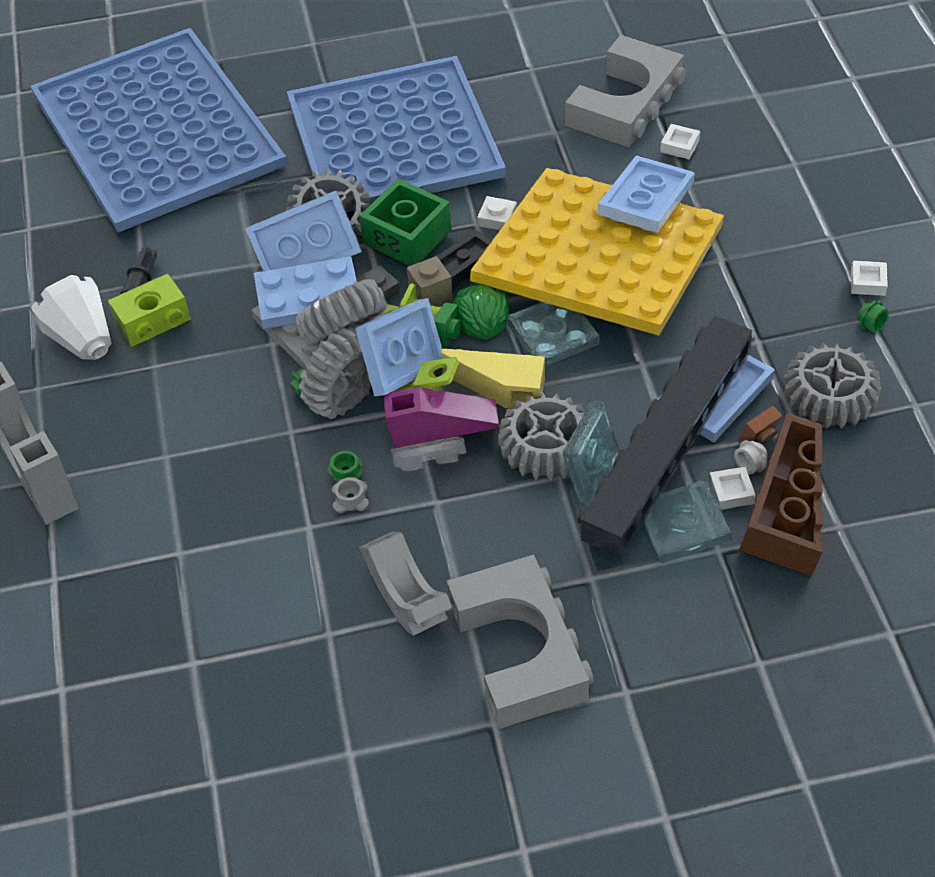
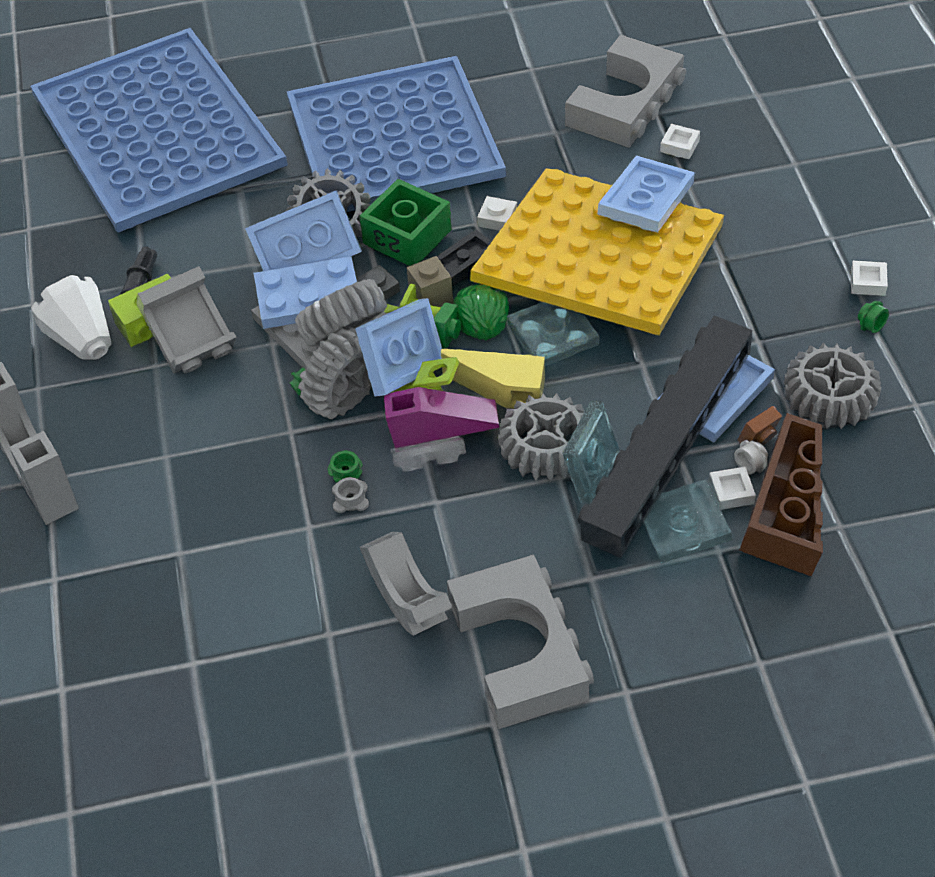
(185, 321): none -> light grey panel

